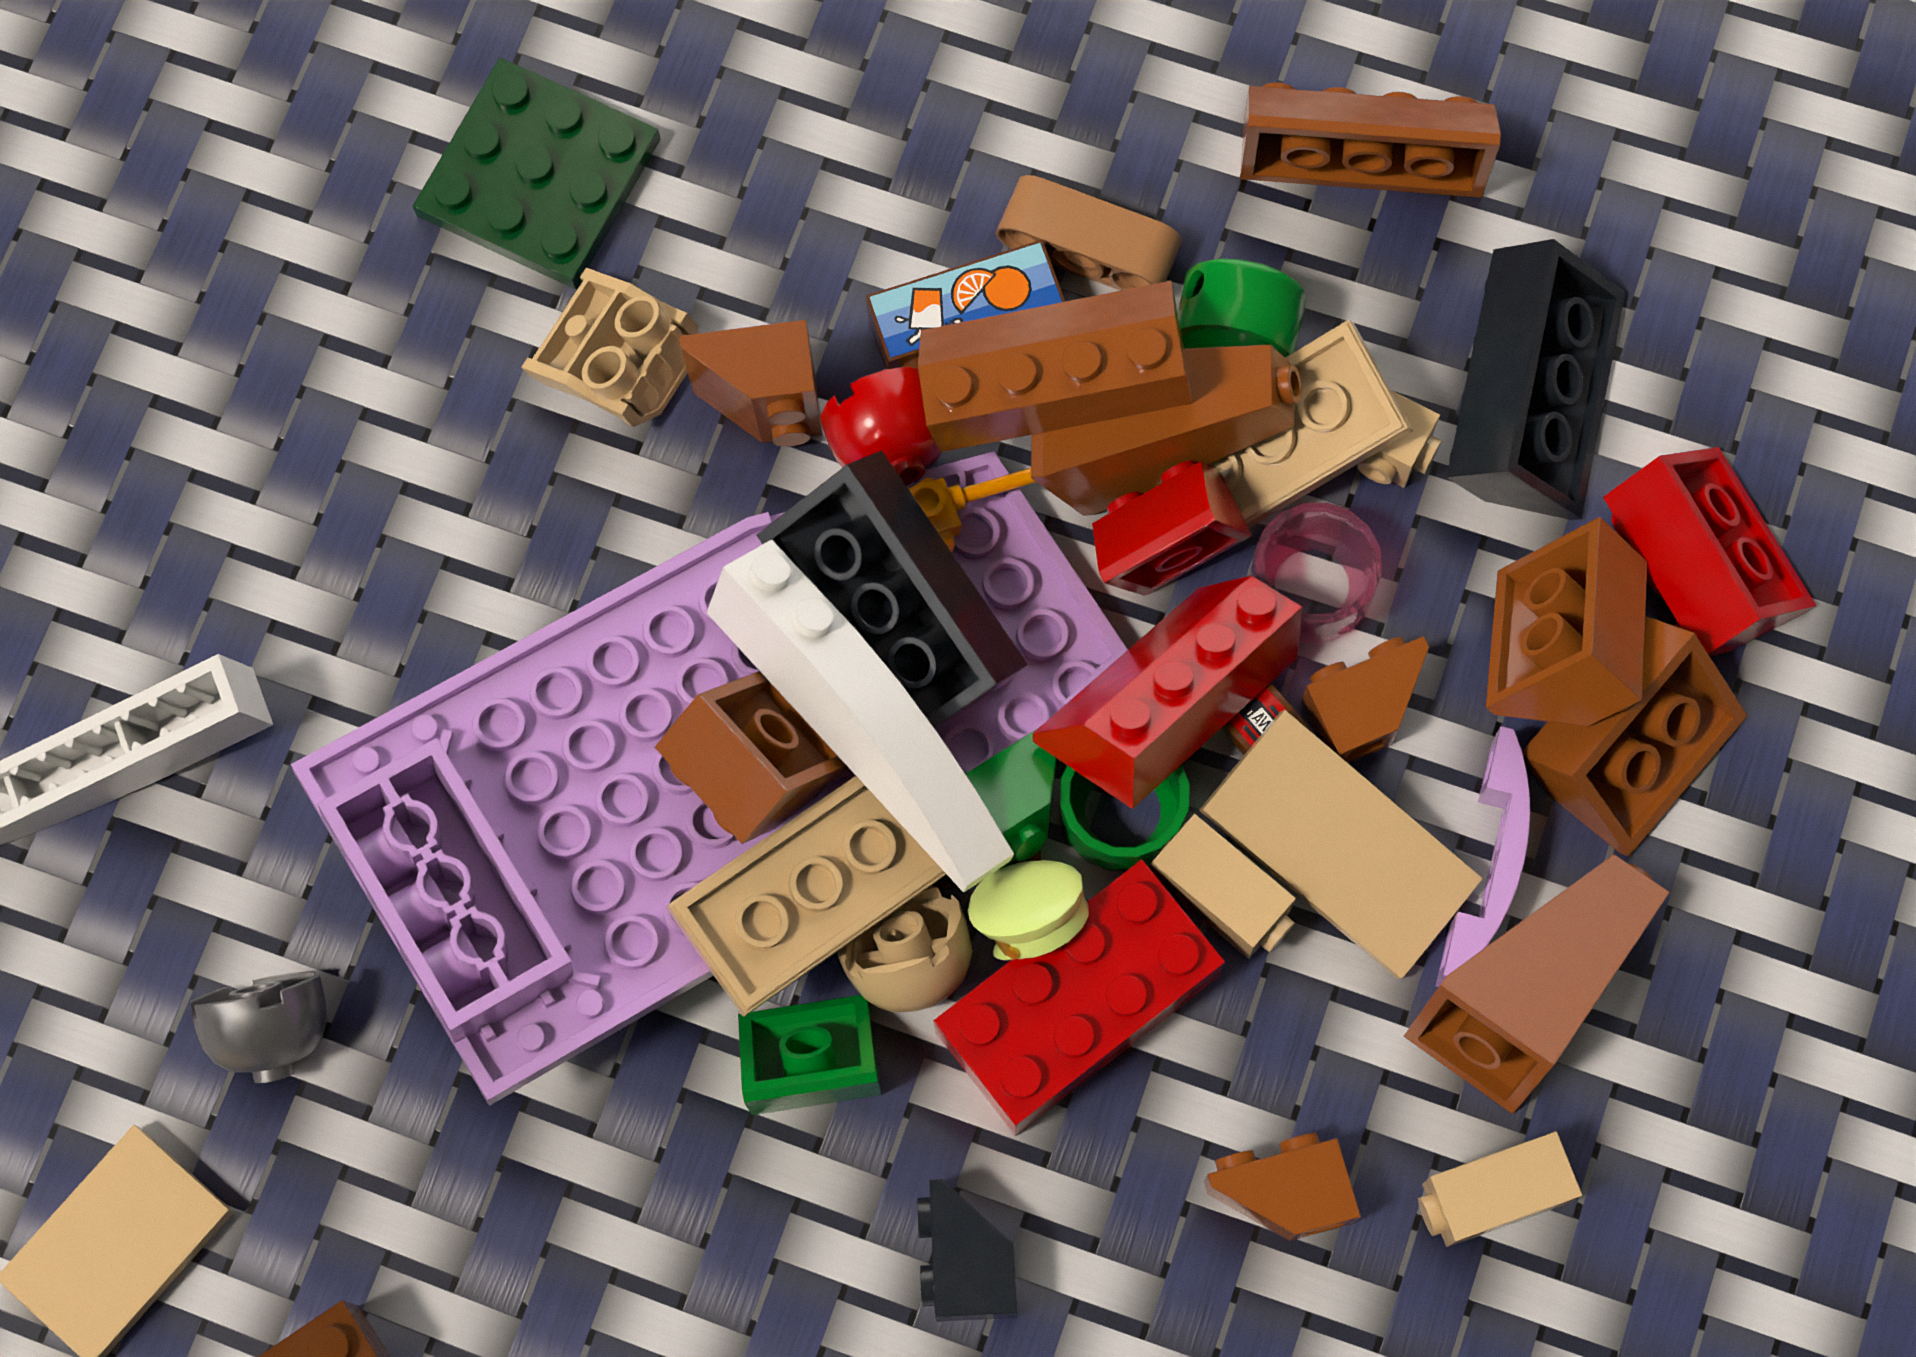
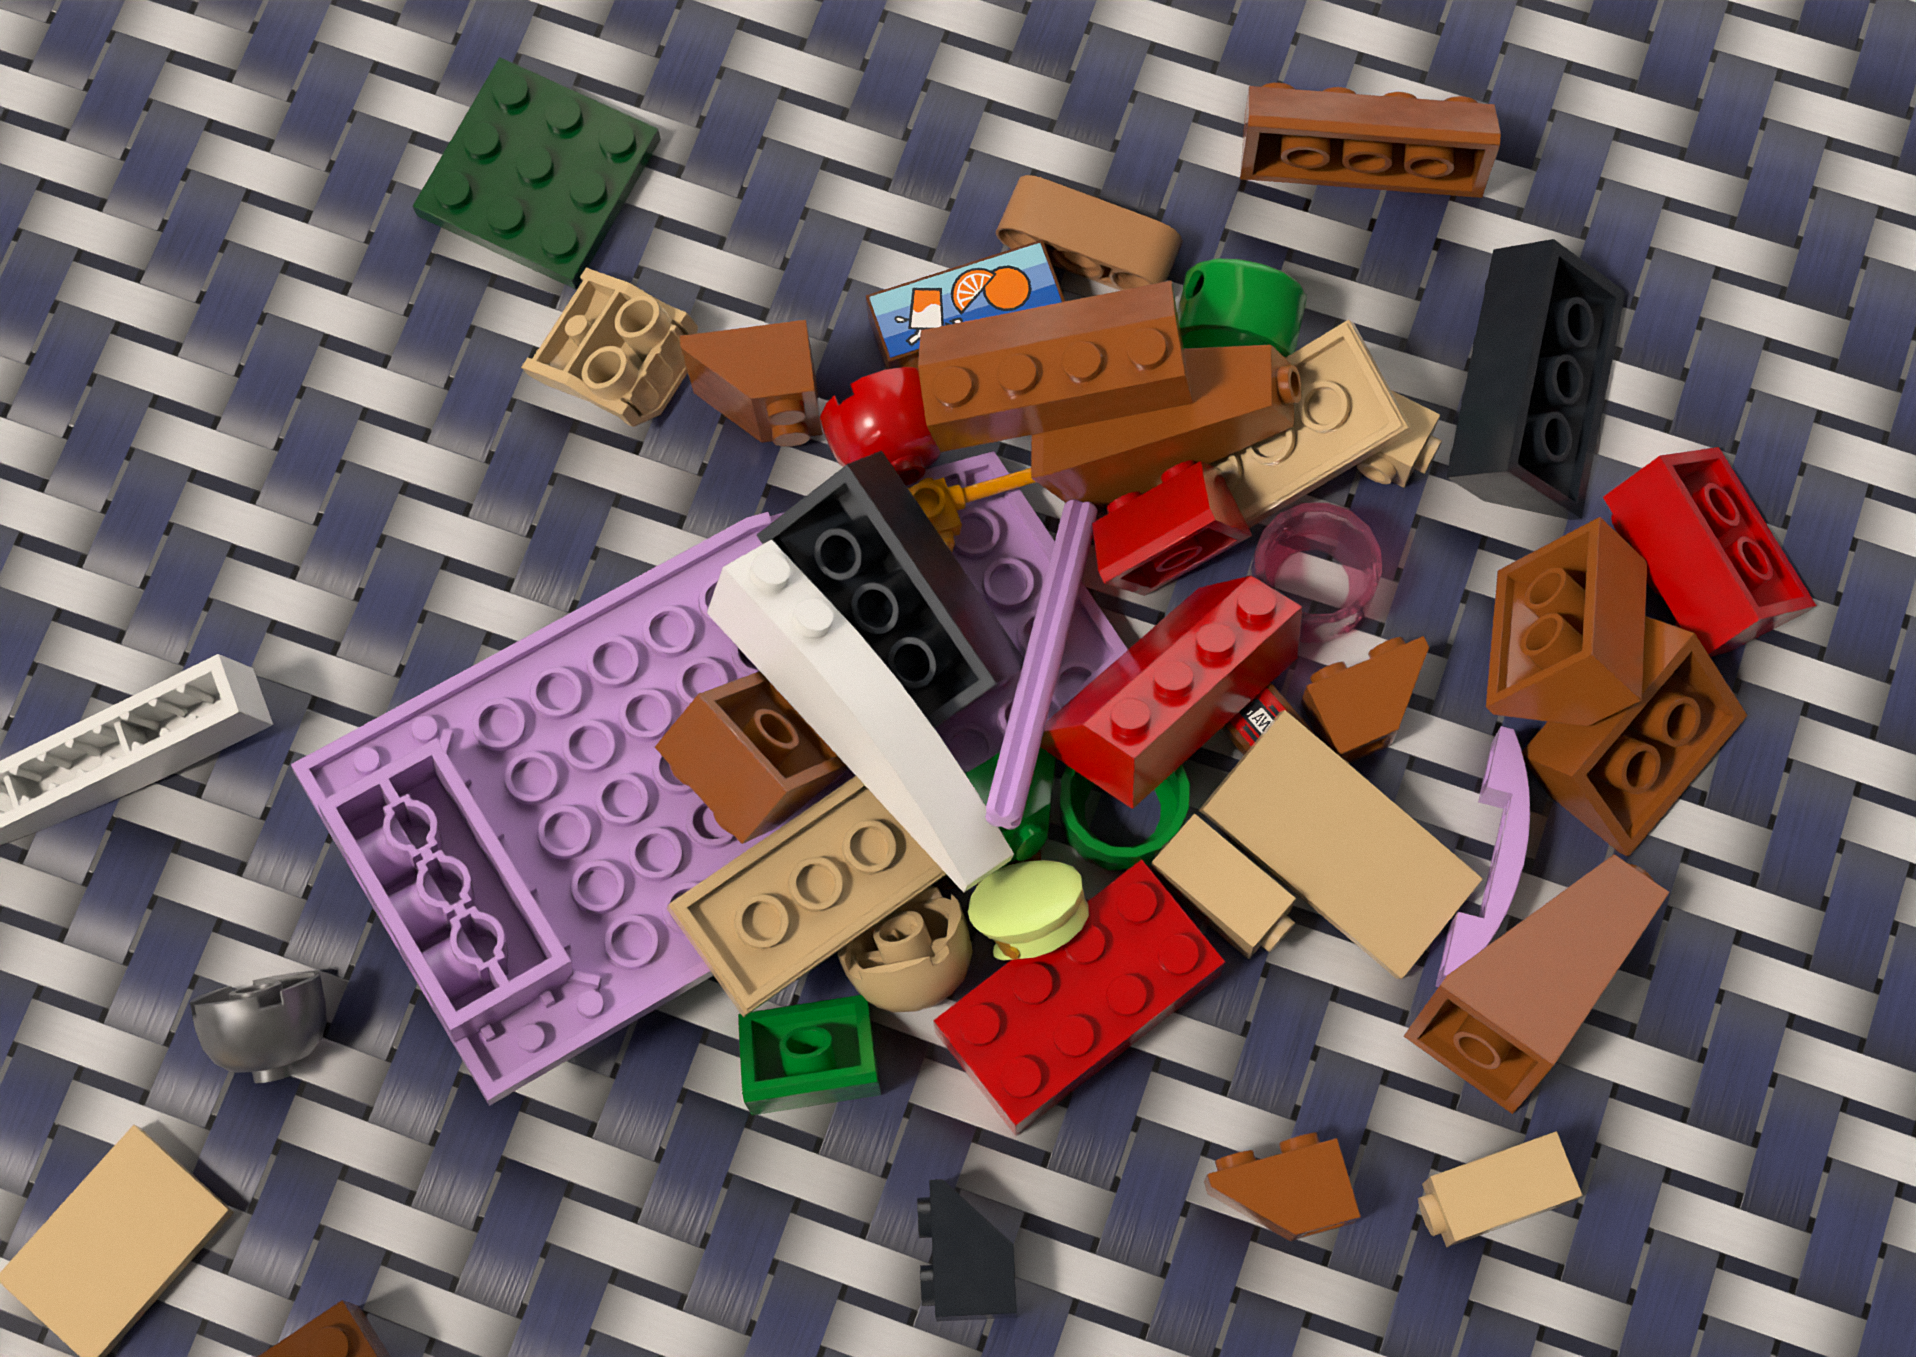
(1041, 666): none -> lavender axle

